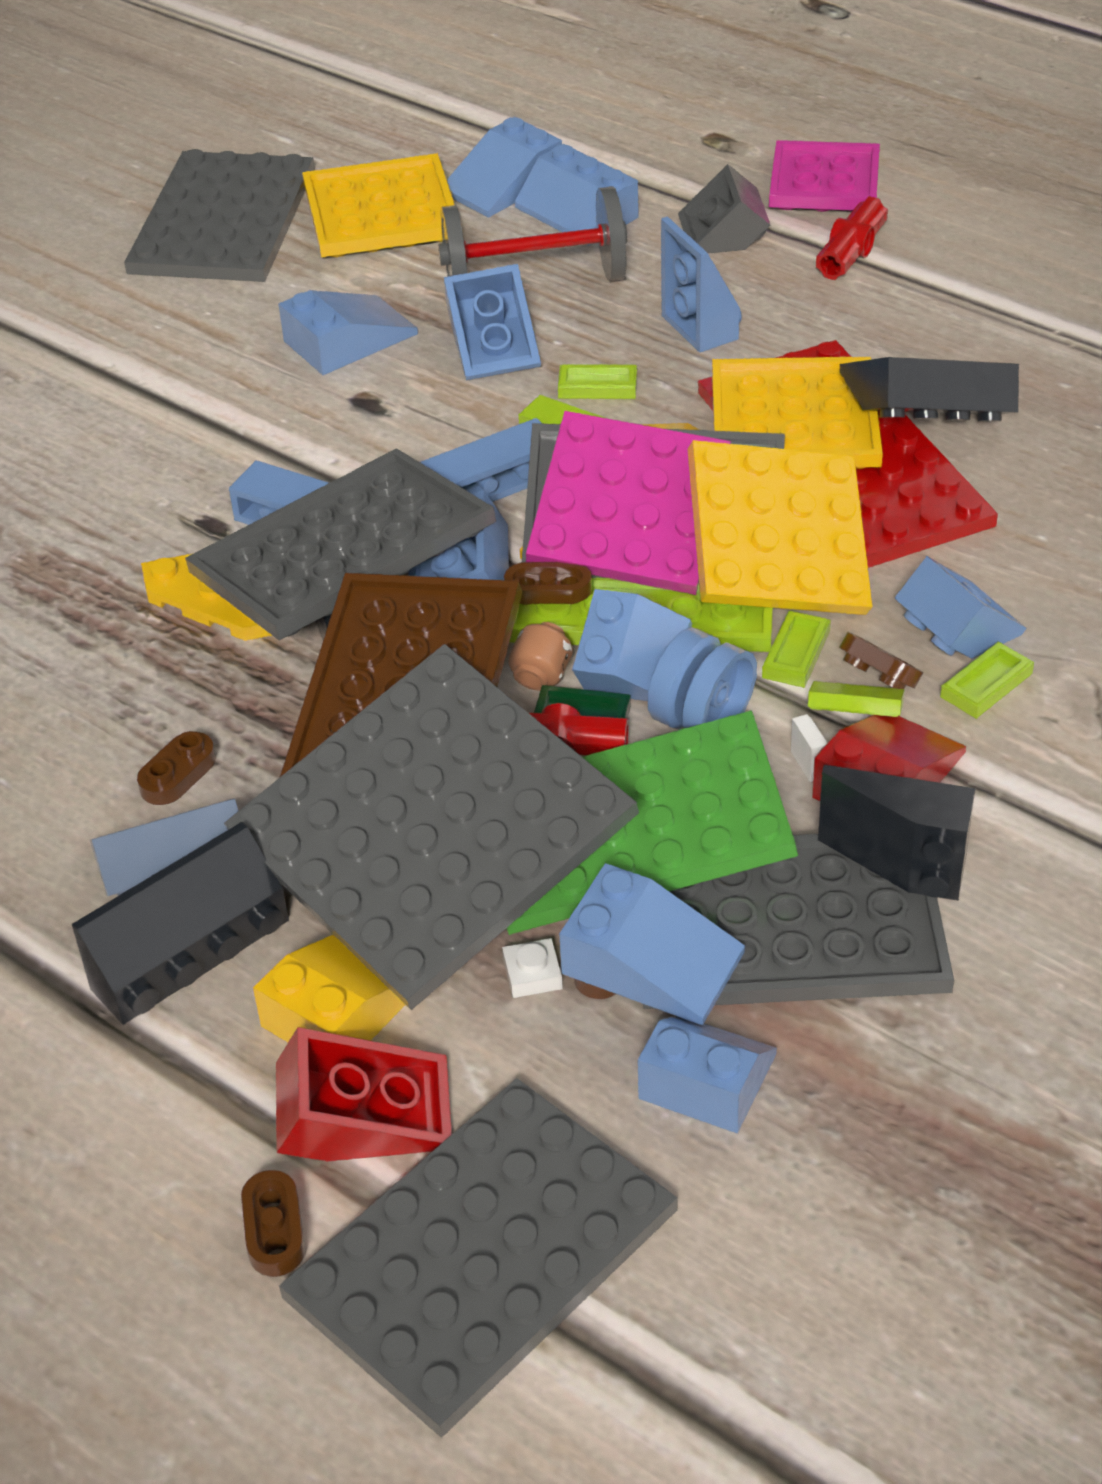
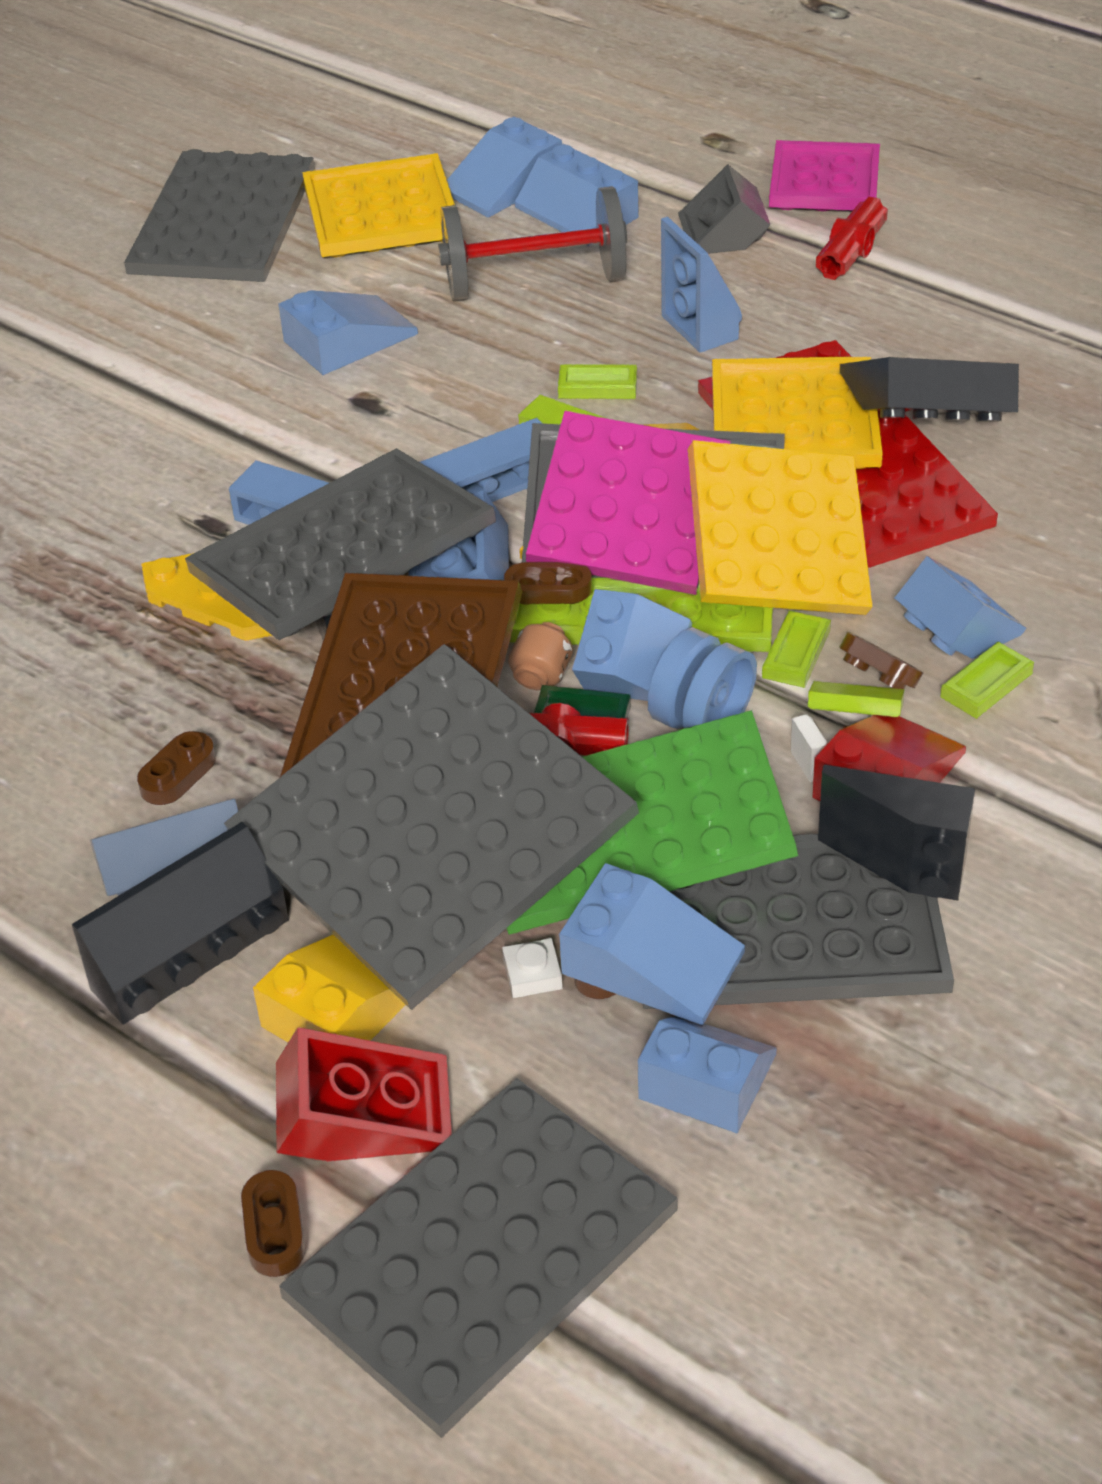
(491, 322): medium blue slope -> none

